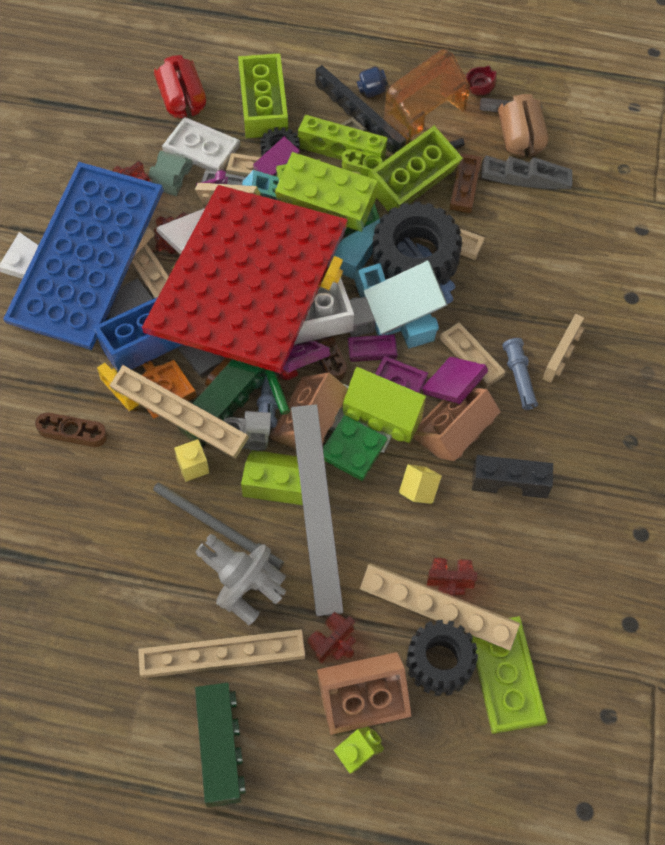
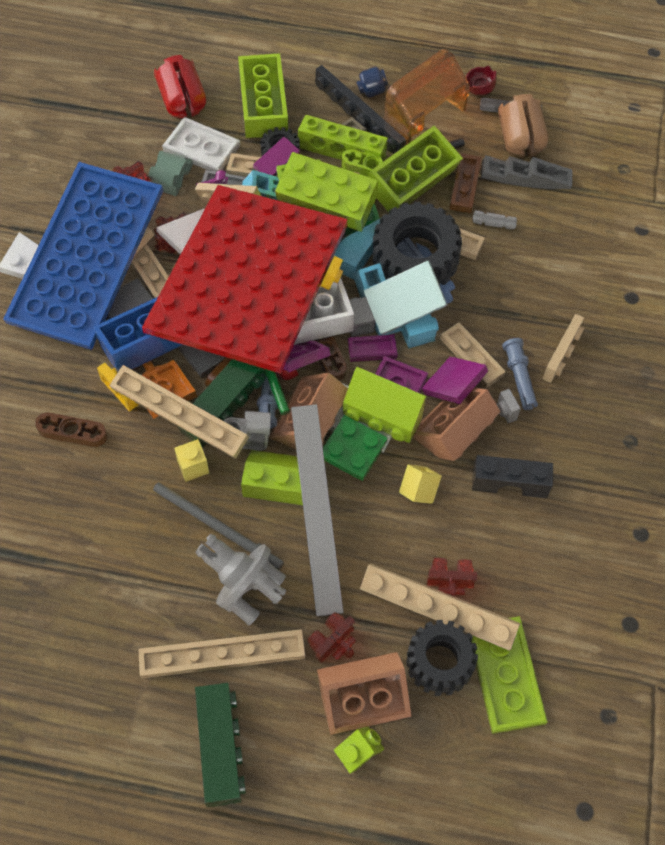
(494, 220): none -> light grey axle
(508, 406): none -> light grey plate

